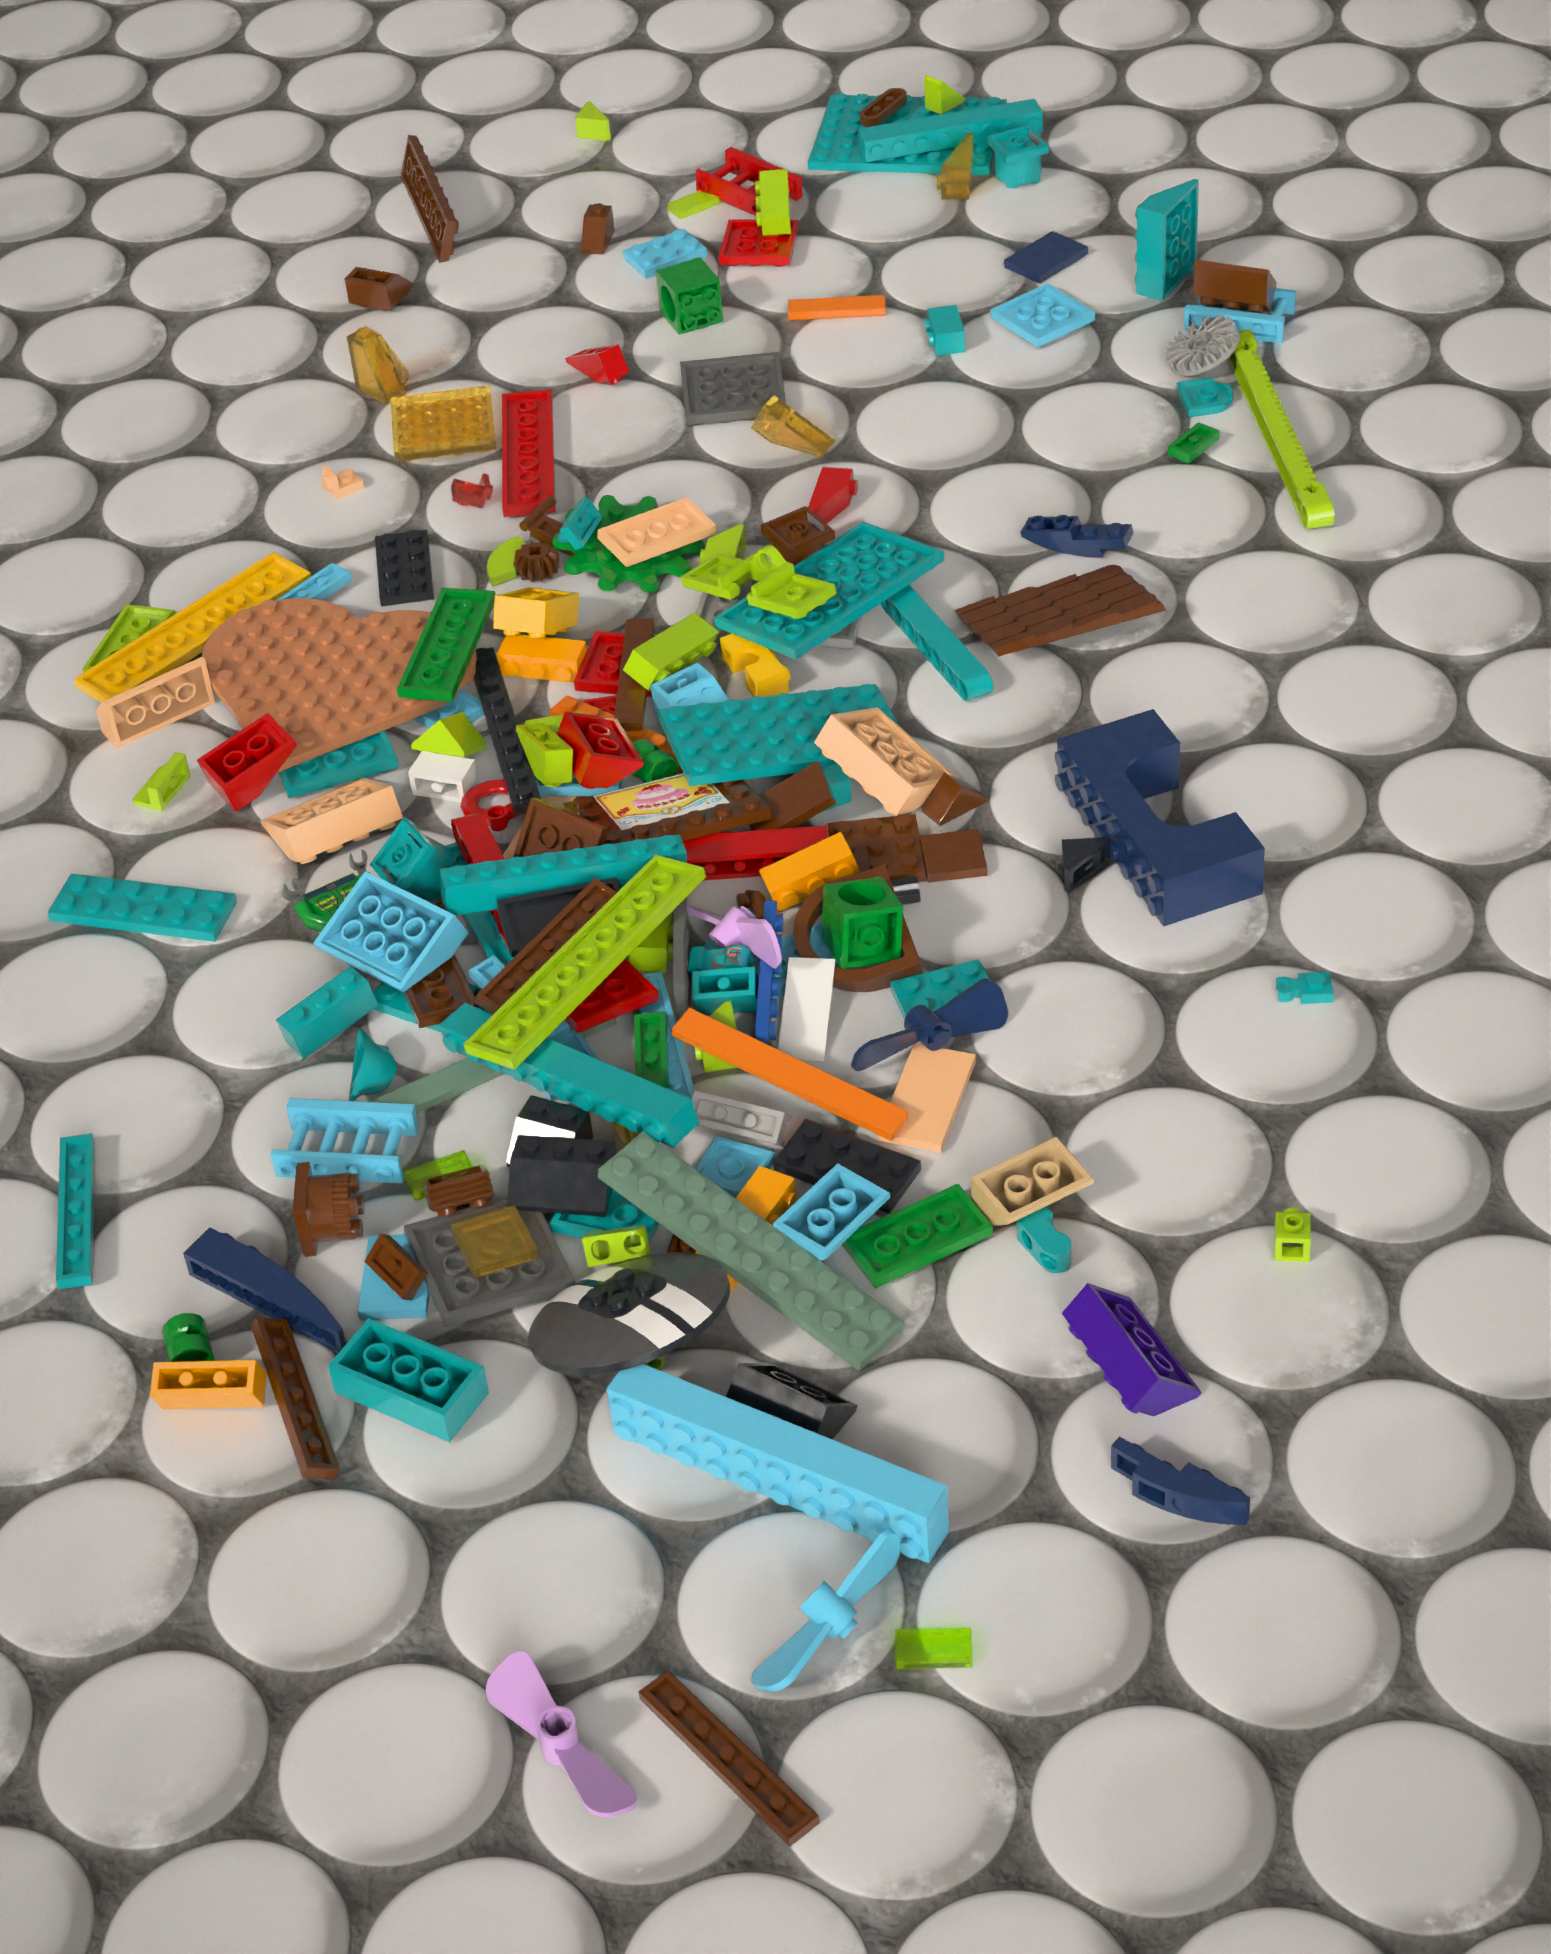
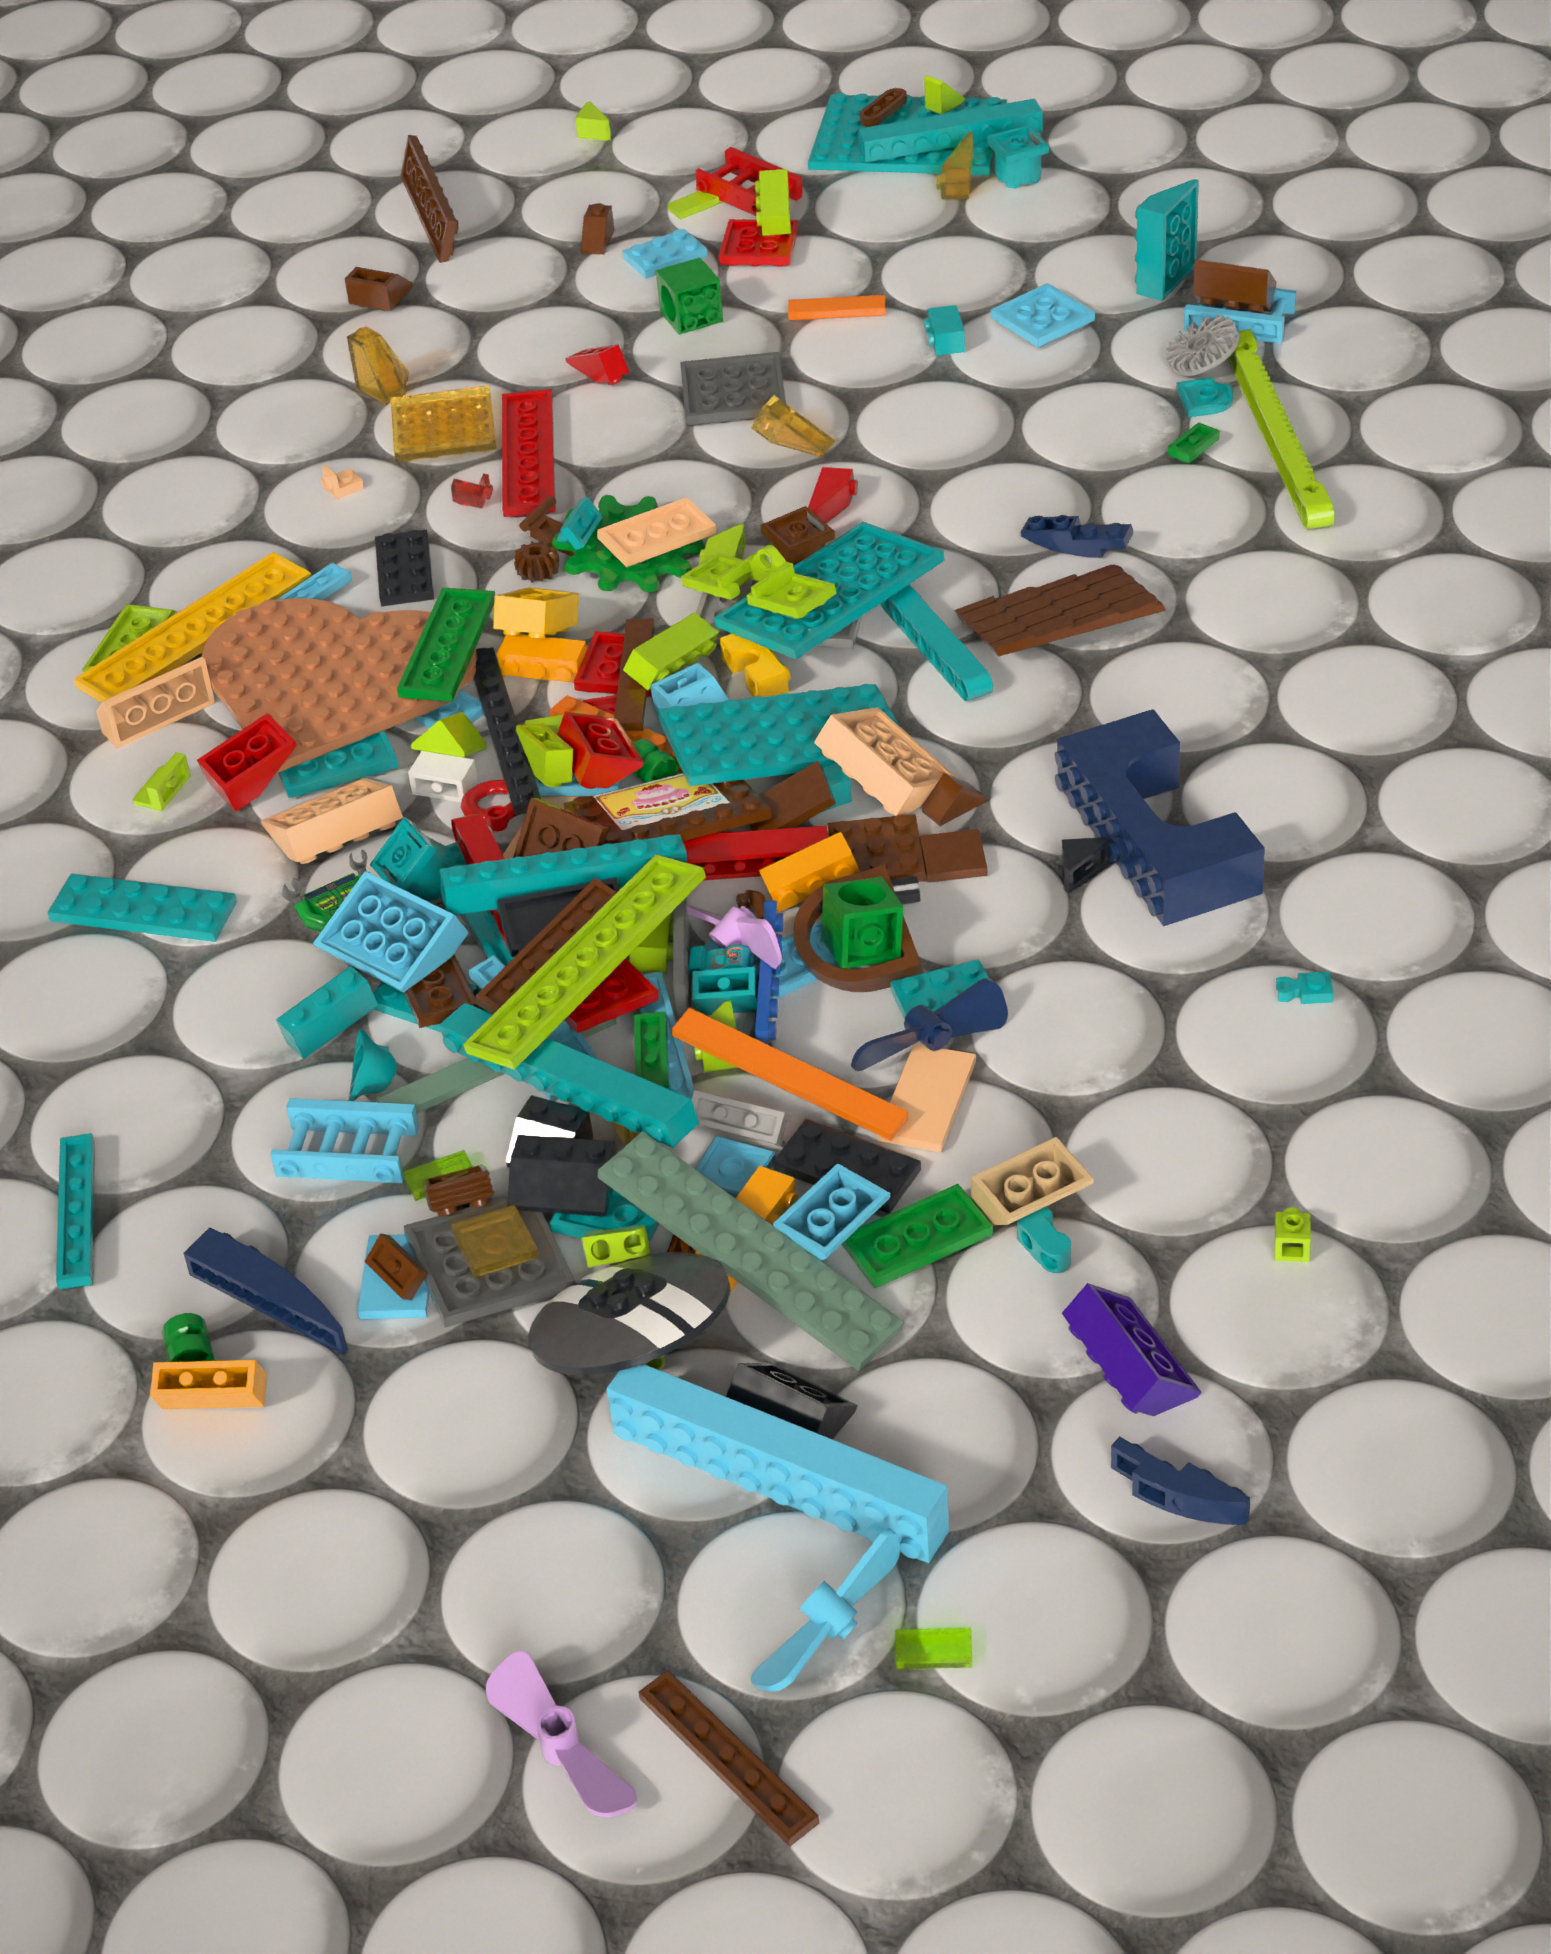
(295, 1398): reddish brown plate -> none
(326, 1207): reddish brown piece -> none
(409, 1379): teal brick -> none
(501, 561): lime tile -> none
(806, 1008): white sticker -> none
(1045, 257): dark blue tile -> none

